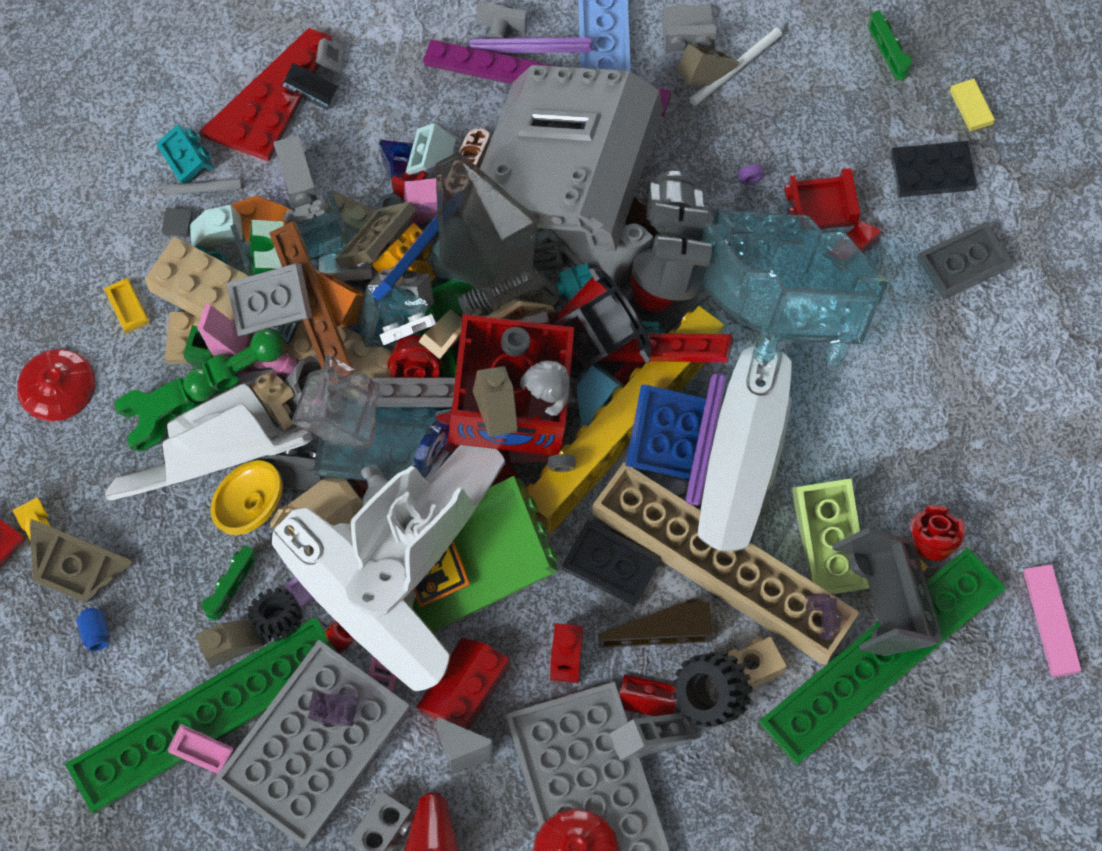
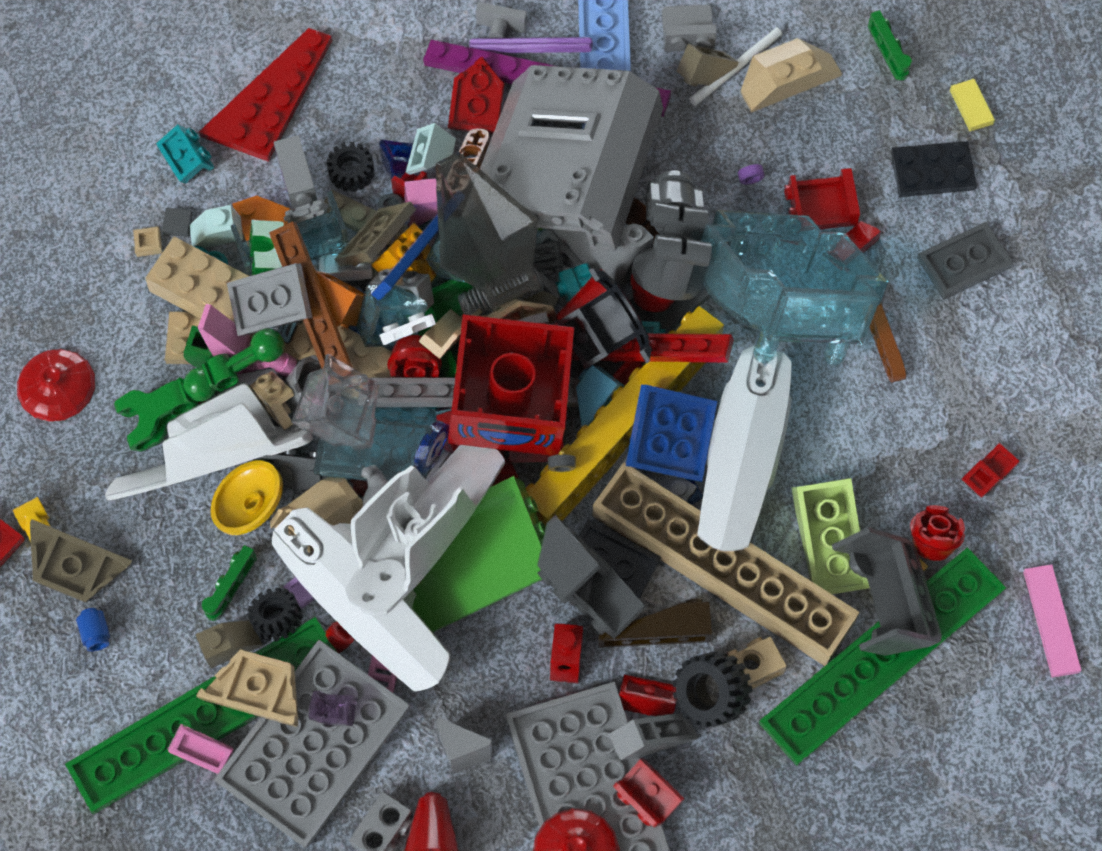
(126, 305): yellow tile -> none
(147, 241): none -> tan tile
(197, 187): light grey bar -> none
(256, 687): none -> tan wing
(309, 86): black panel -> none
(330, 55): light grey tile -> none
(346, 154): none -> black tyre
(443, 578): piece -> none
(466, 685): red slope -> none
(476, 99): none -> red tile
(495, 400): dark tan slope -> none
(515, 341): dark grey tile -> none
(549, 382): light grey hair -> none
(586, 580): none -> dark grey windscreen
(648, 794): none -> red bracket
(706, 439): medium lavender axle -> none
(786, 72): none -> tan wedge
(830, 620): clear purple bracket -> none
(887, 346): none -> dark orange beam
(990, 470): none -> red slope

